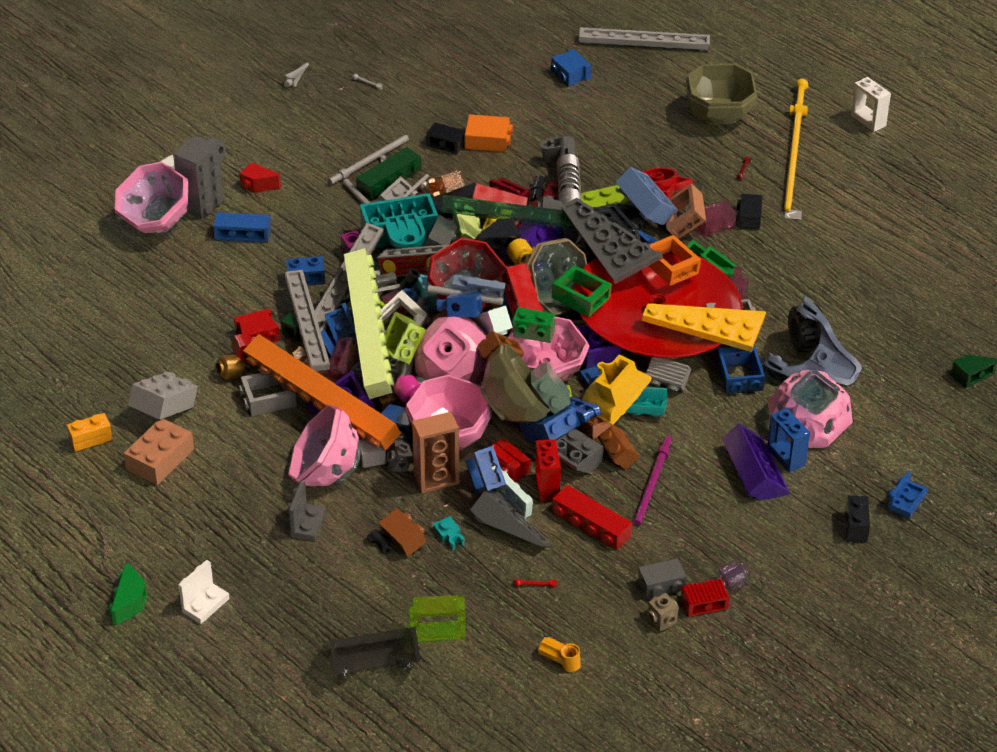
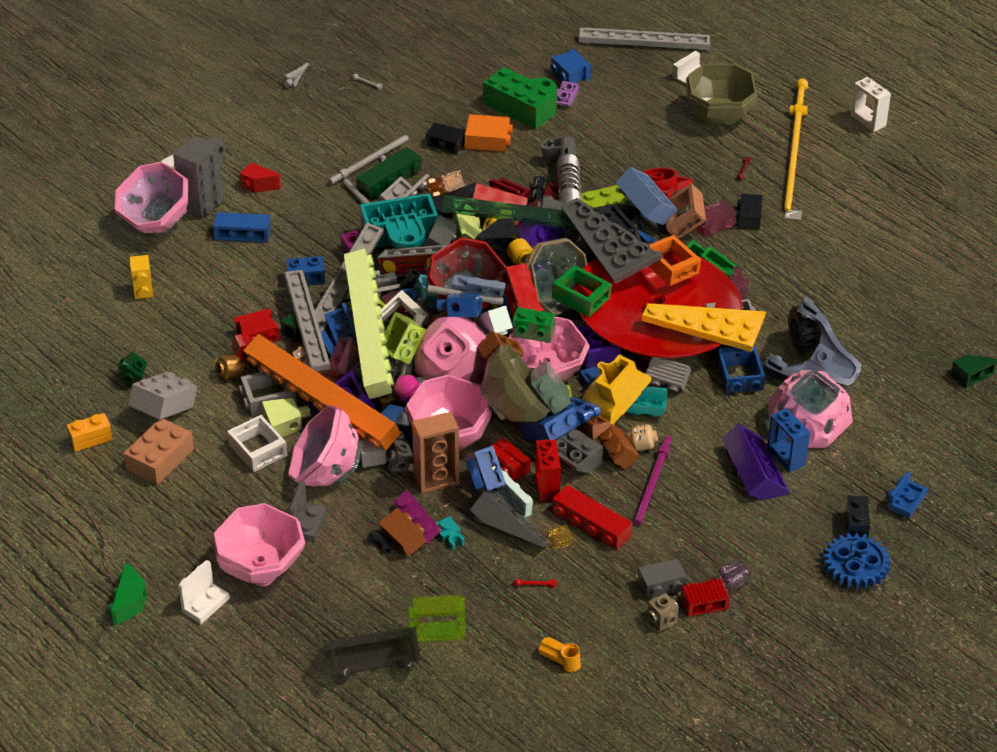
(131, 369): none -> dark green brick
(141, 276): none -> yellow brick
(258, 543): none -> bright pink rock
(263, 456): none -> white window
(284, 415): none -> yellowish green torso
(407, 503): none -> magenta plate
(521, 98): none -> green brick
(560, 537): none -> clear yellow tile
(567, 93): none -> medium lavender slope
(643, 437): none -> tan head
(685, 66): none -> white panel
(856, 561): none -> blue gear

